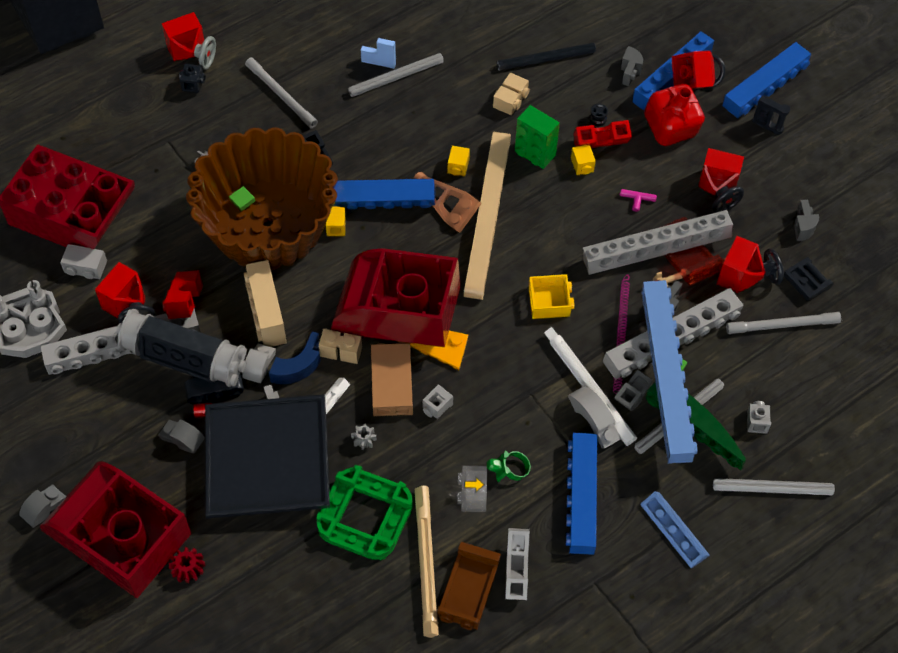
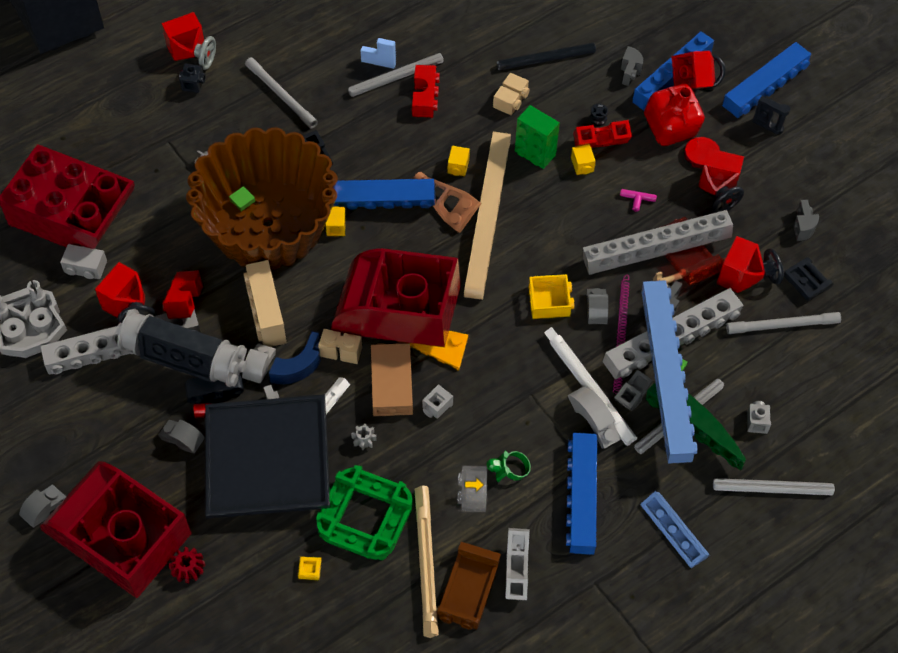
(309, 568): none -> yellow tile
(424, 102): none -> red arch
(597, 306): none -> dark grey brick
(697, 150): none -> red tile

